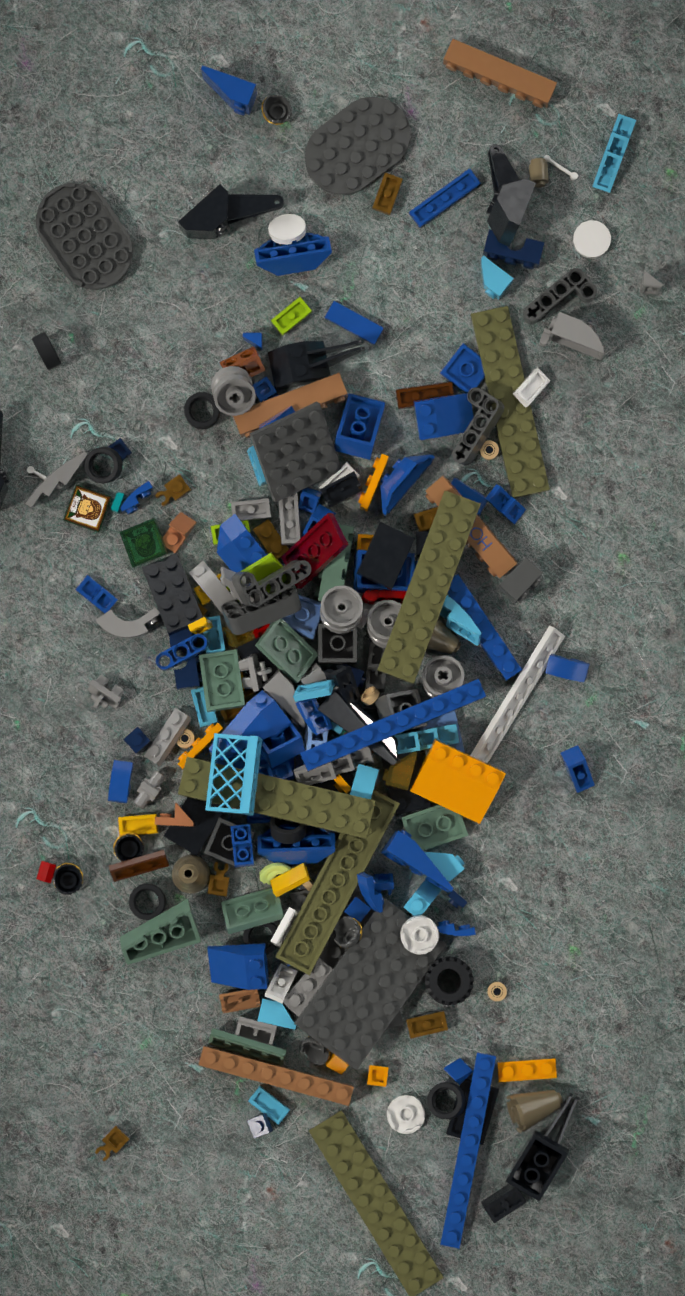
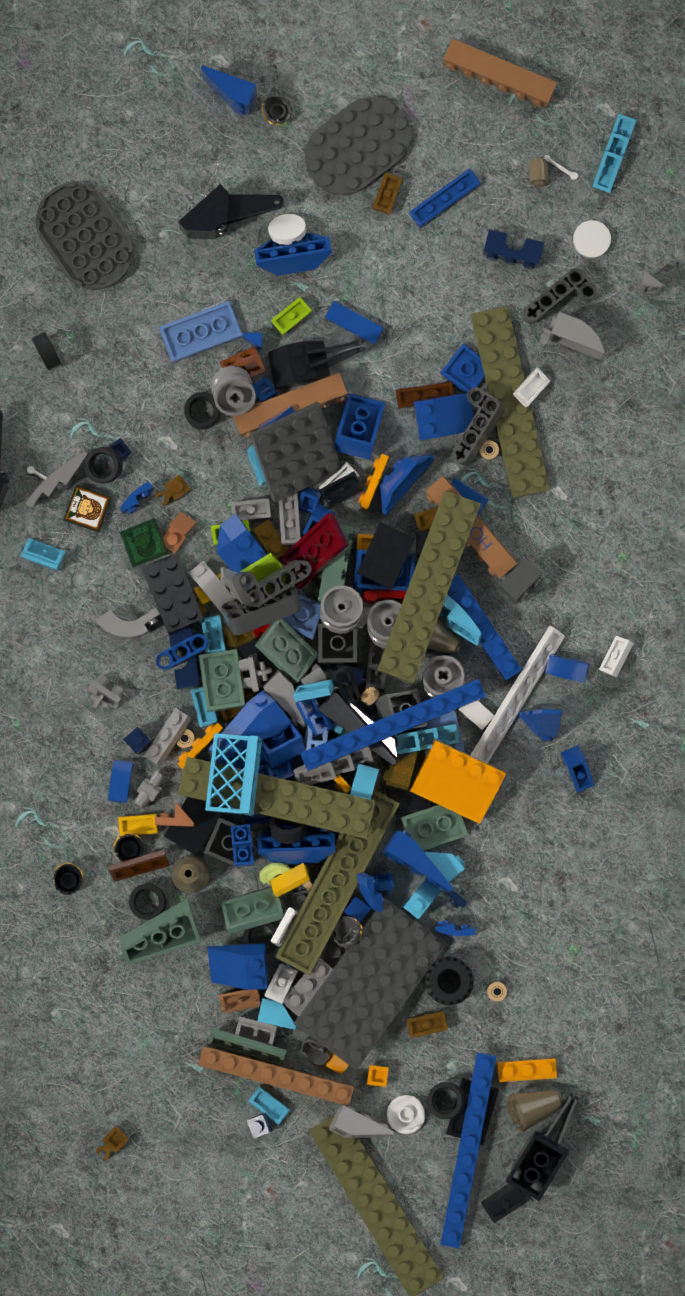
(43, 554): none -> medium azure hinge
(46, 872): red tile -> none
(96, 594): blue slope -> none
(117, 503): teal tile -> none
(200, 331): none -> medium blue tile
(200, 626): yellow tile -> none
(218, 883): pearl gold plate -> none
(354, 1125): none -> light grey slope
(419, 934): white tile -> none
(458, 1070): blue slope -> none
(477, 714): none -> white tile
(494, 279): medium azure slope -> none
(505, 504): blue slope -> none
(509, 197): black slope -> none
(542, 722): none -> blue wedge
(616, 656): none -> white plate

